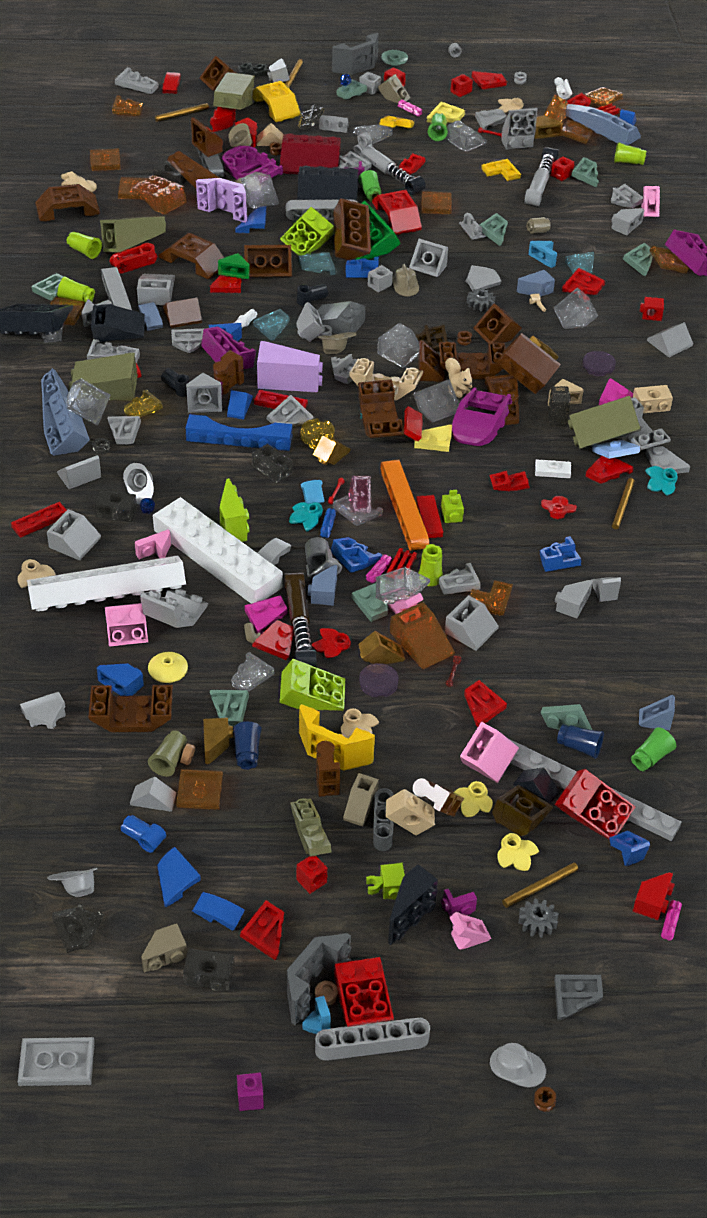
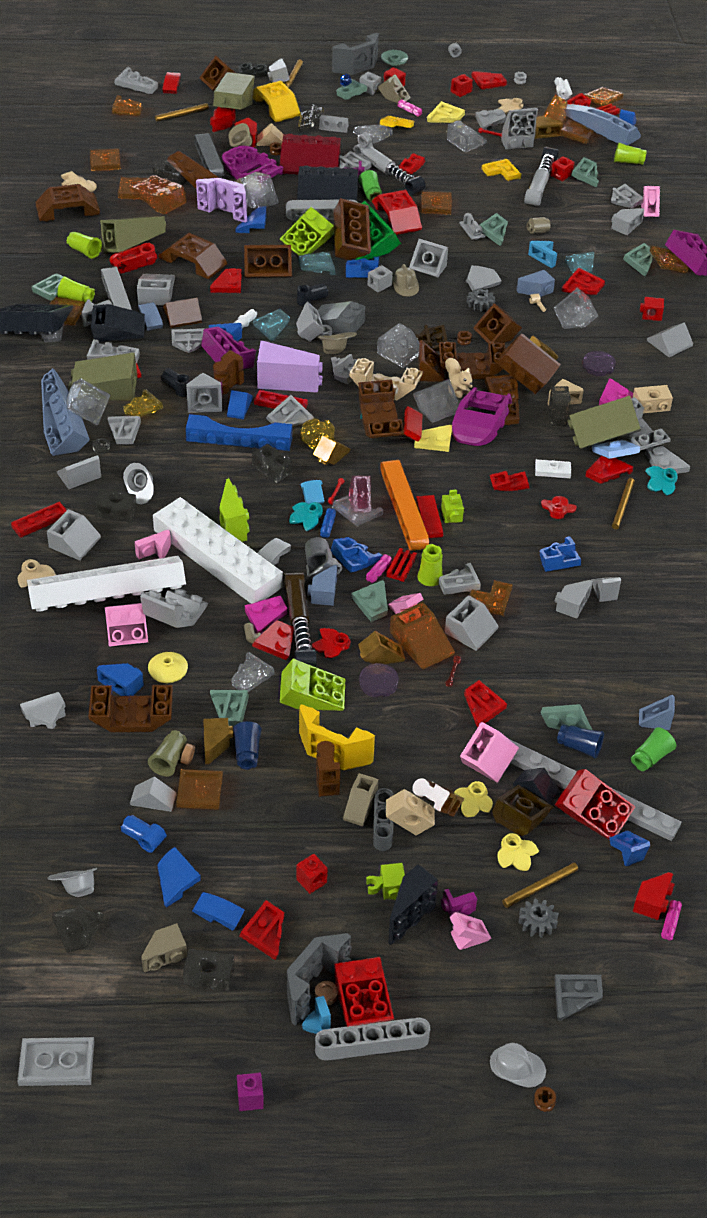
(147, 505): clear blue hinge -> none
(205, 138): reddish brown slope -> none
(234, 266): green slope -> none
(309, 827): olive slope -> none
(361, 721): tan plate -> none
(399, 585): clear slope -> none
(437, 129): bright green plant -> none

